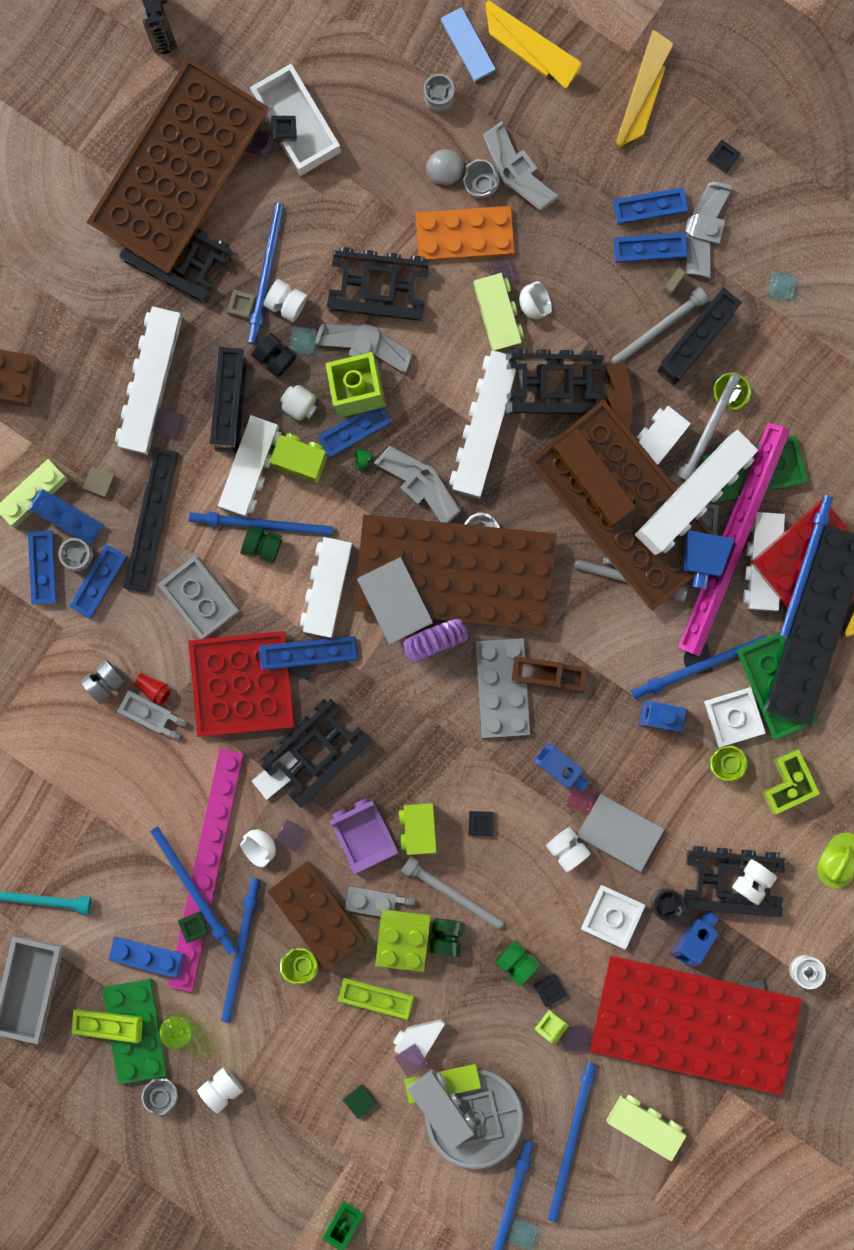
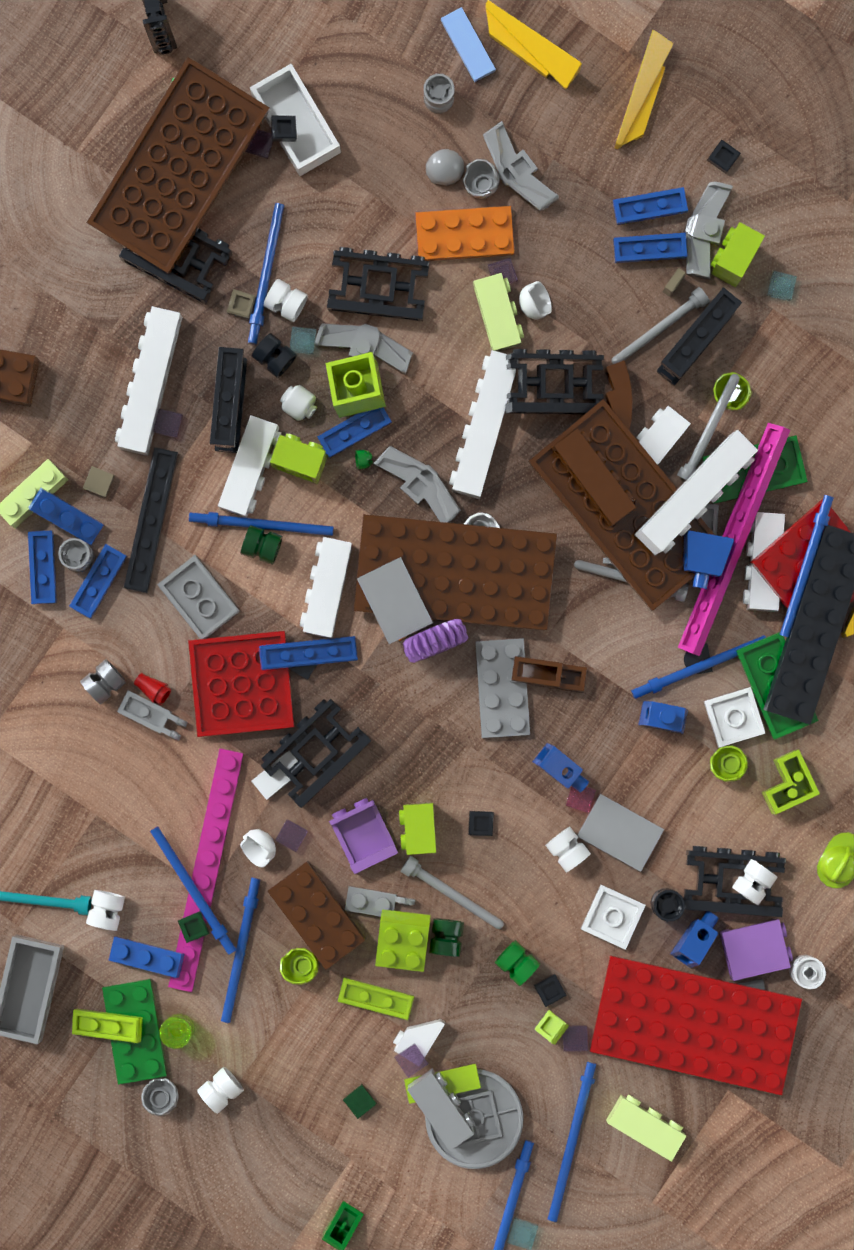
(105, 910): none -> white wheel
(740, 247): none -> lime brick
(756, 949): none -> medium lavender panel

